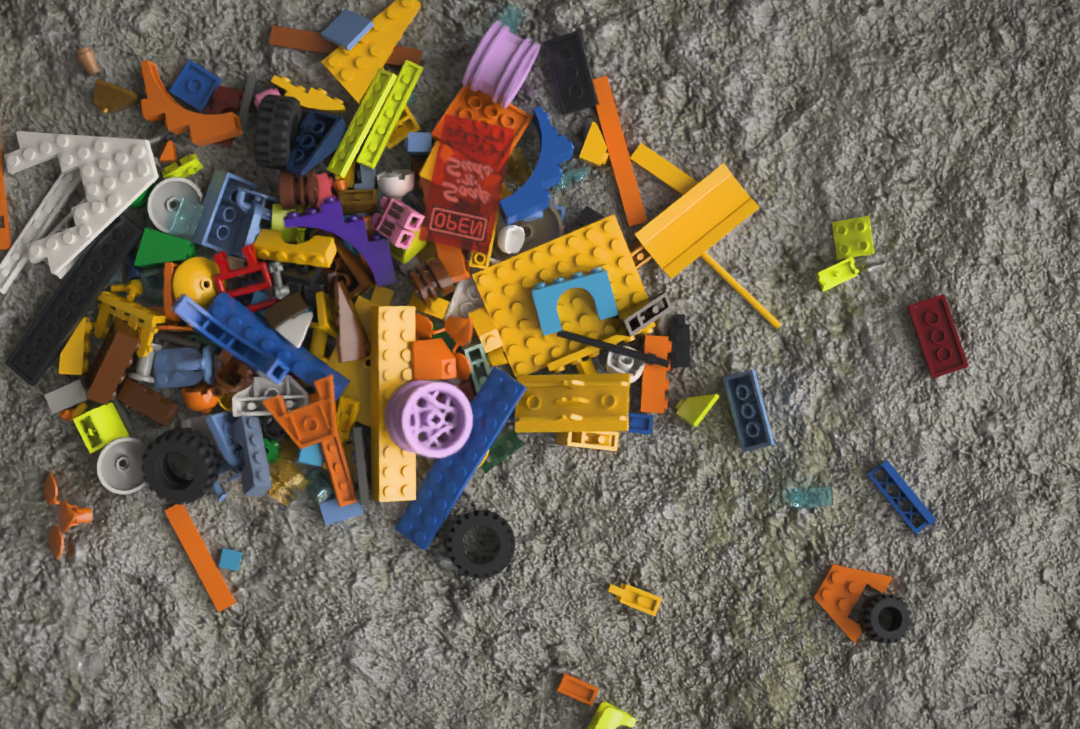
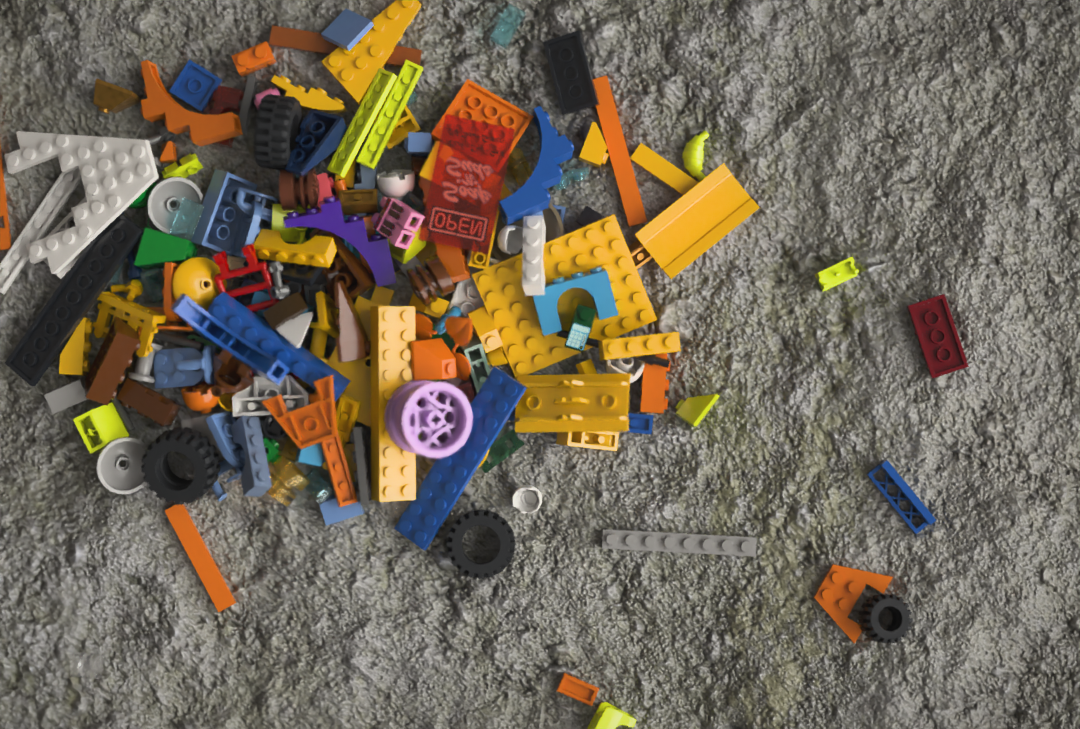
(66, 516): orange plant -> none
(70, 414): arm -> none
(88, 60): medium nougat cone -> none
(230, 559): dark azure tile -> none
(253, 59): none -> orange brick
(440, 327): none -> dark azure axle
(501, 64): lavender wheel -> none
(527, 499): none -> white hair
(532, 264): none -> white arch
(575, 358): yellow plate -> none
(580, 328): none -> slope
(636, 598): yellow hinge -> none
(638, 316): dark brown slope -> none
(639, 346): none -> yellow arch
(678, 542): none -> light grey plate
(680, 343): black hinge -> none
(693, 155): none -> neon yellow piece
(738, 288): yellow piece -> none
(748, 410): medium blue slope -> none
(811, 497): clear light blue slope -> none
(853, 237): neon yellow hinge -> none

